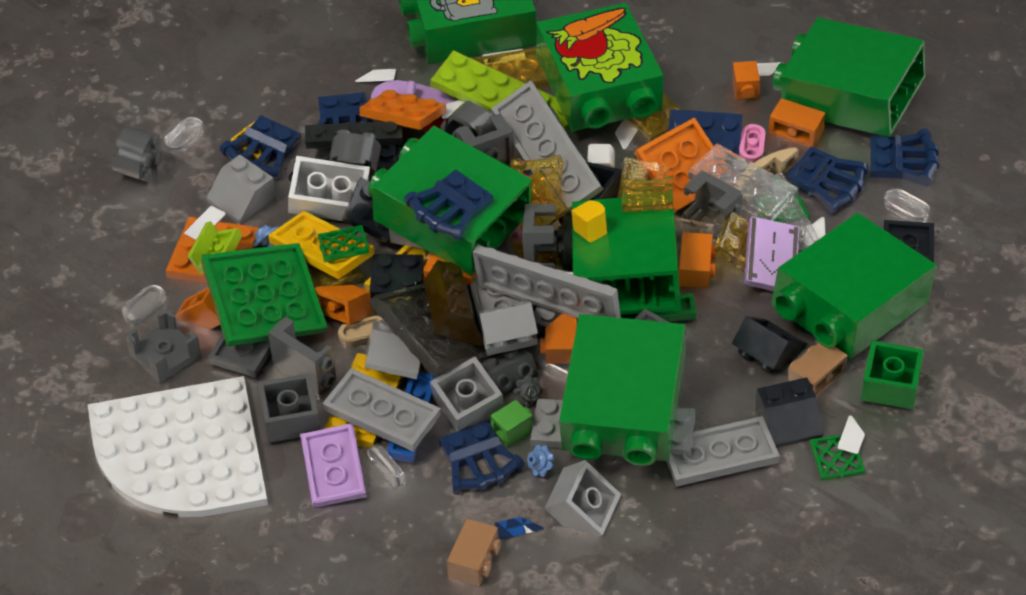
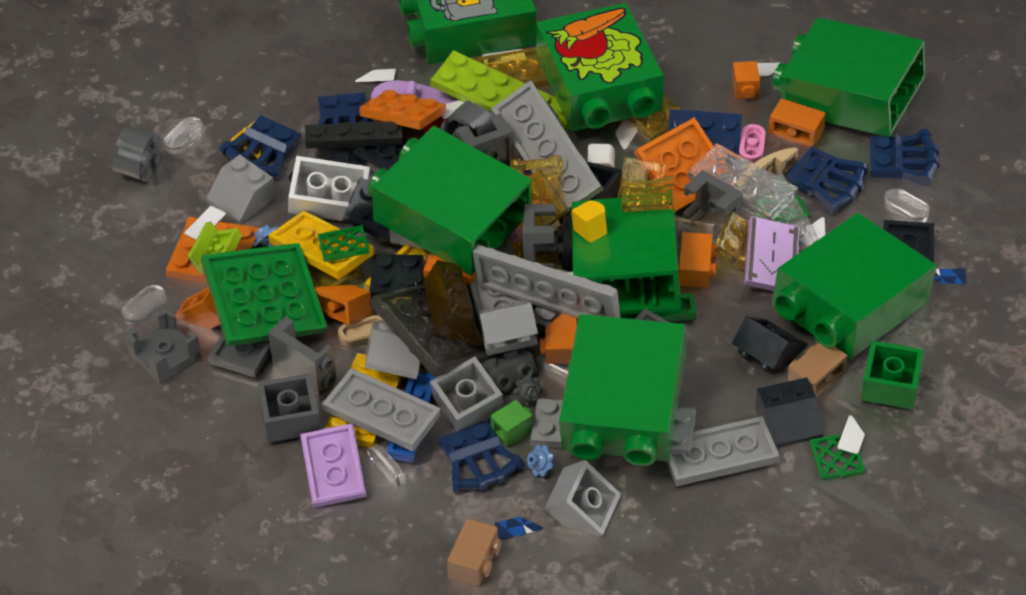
(181, 449): white plate -> none
(356, 149): dark grey brick -> none
(460, 194): dark blue plate -> none
(950, 276): none -> sticker

